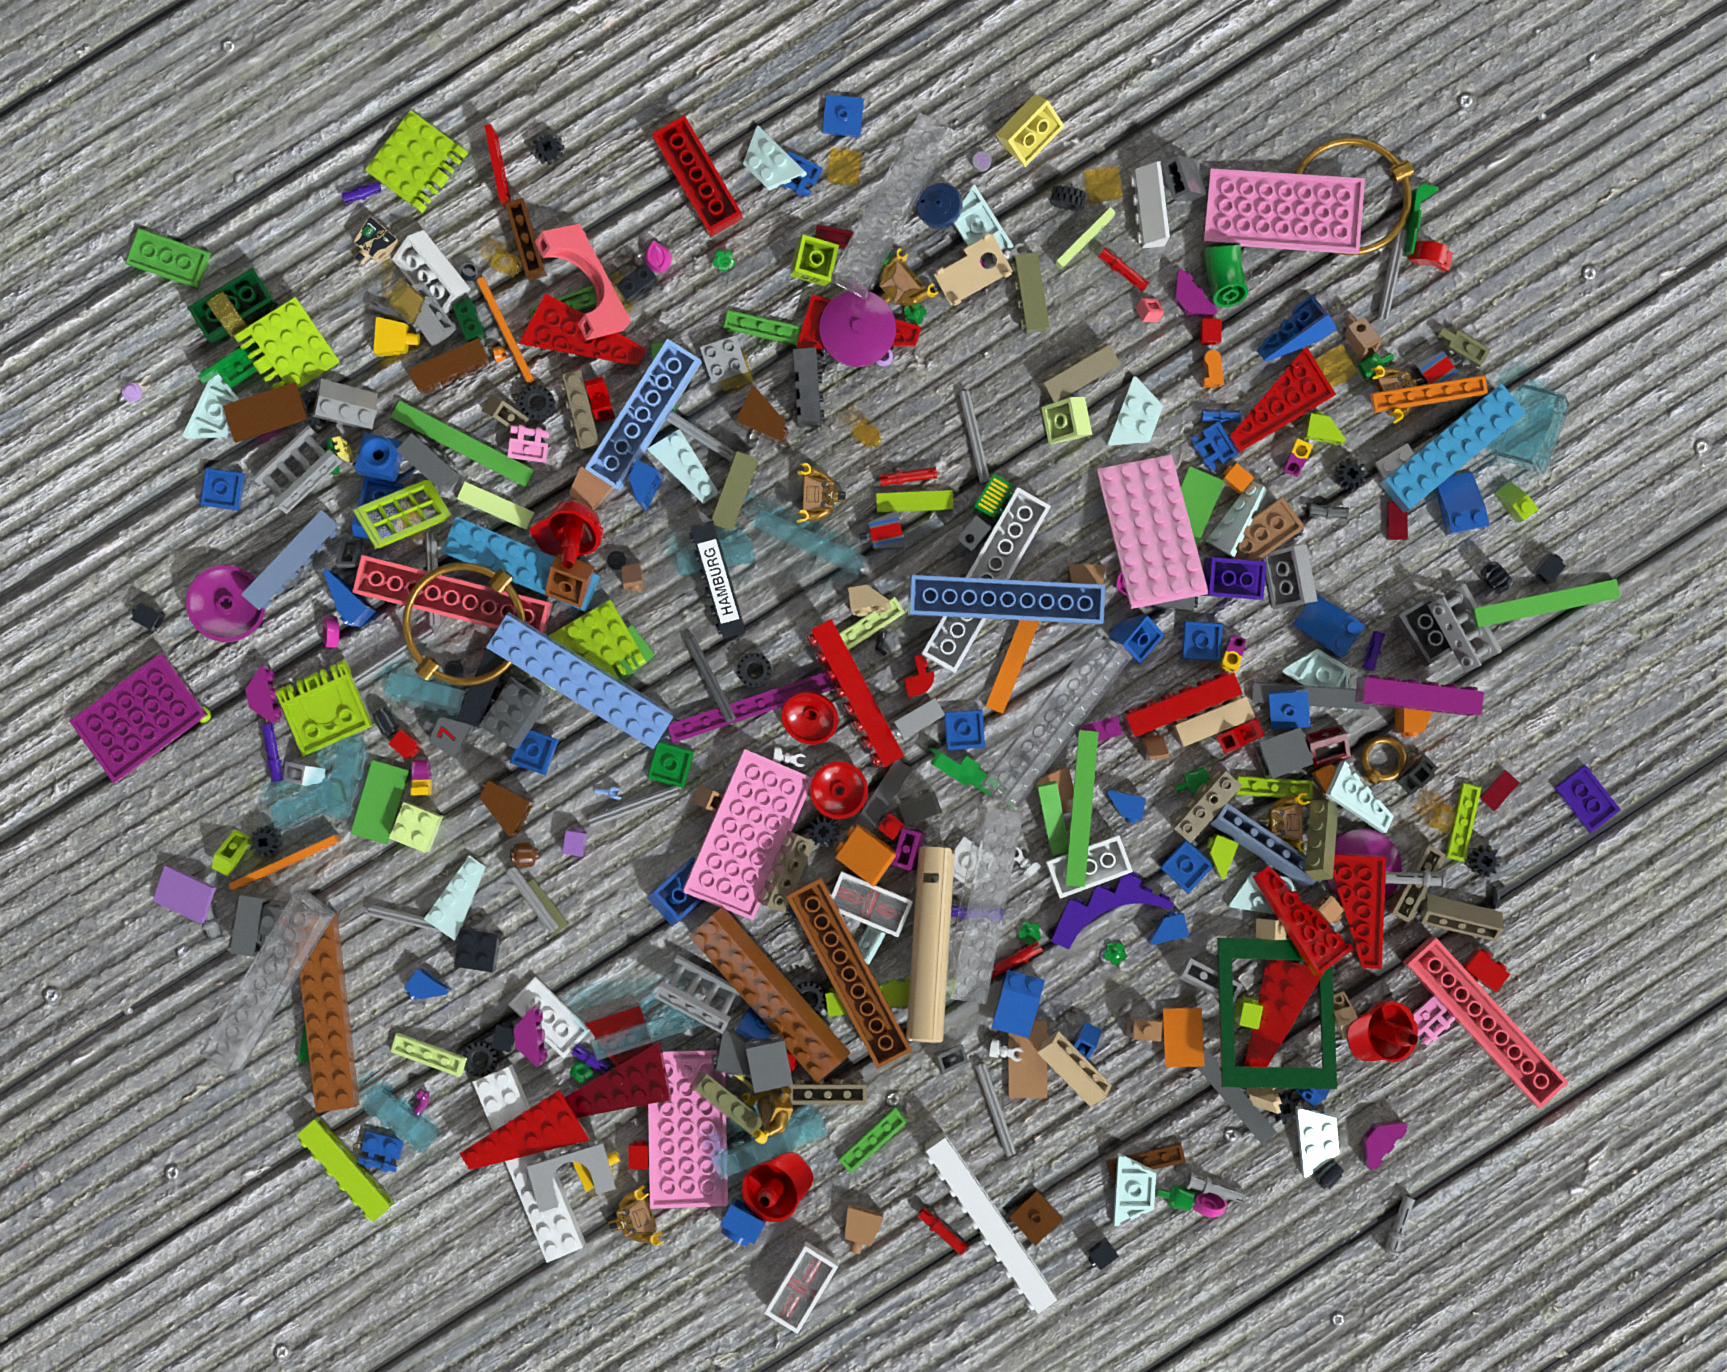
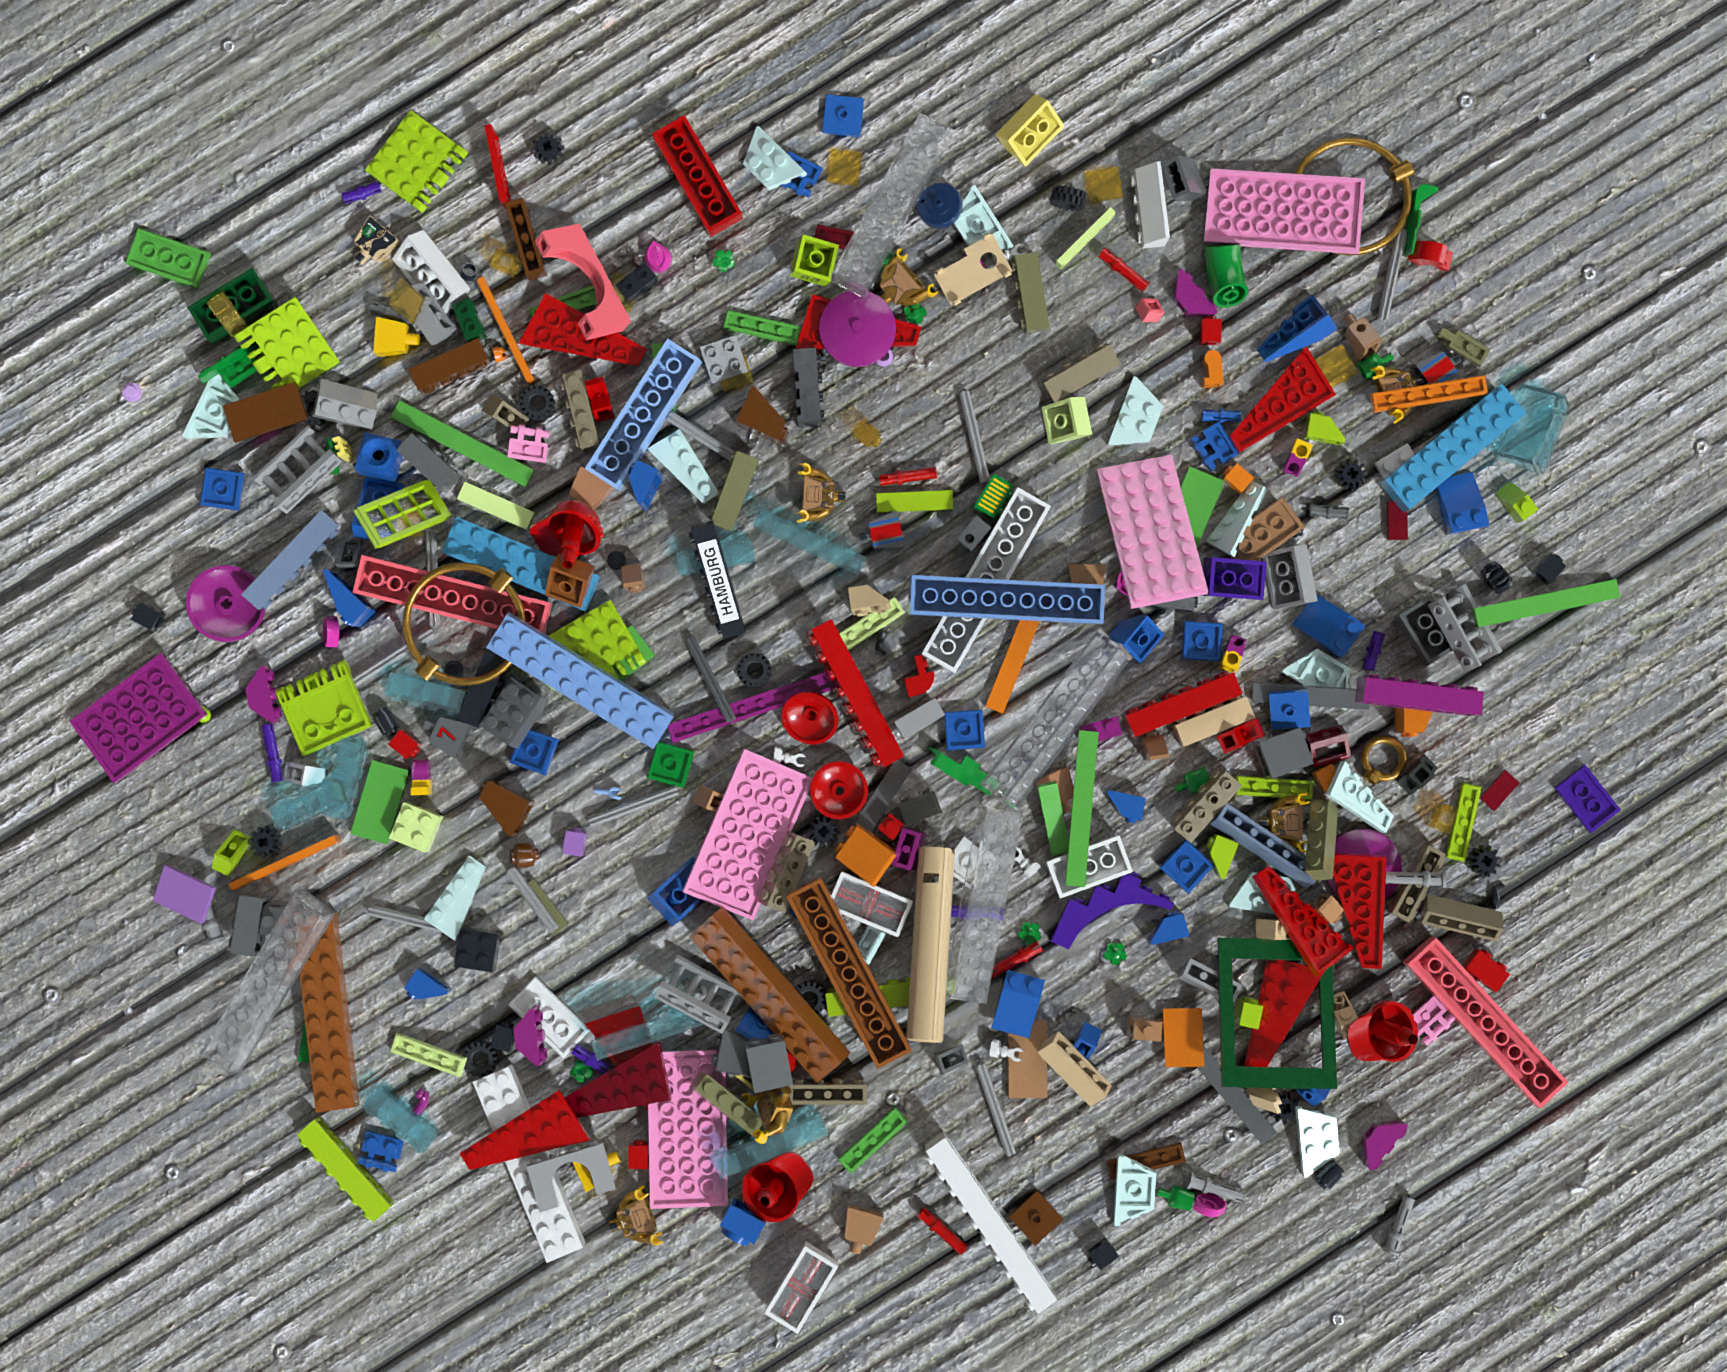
(981, 161): light grey tile -> none

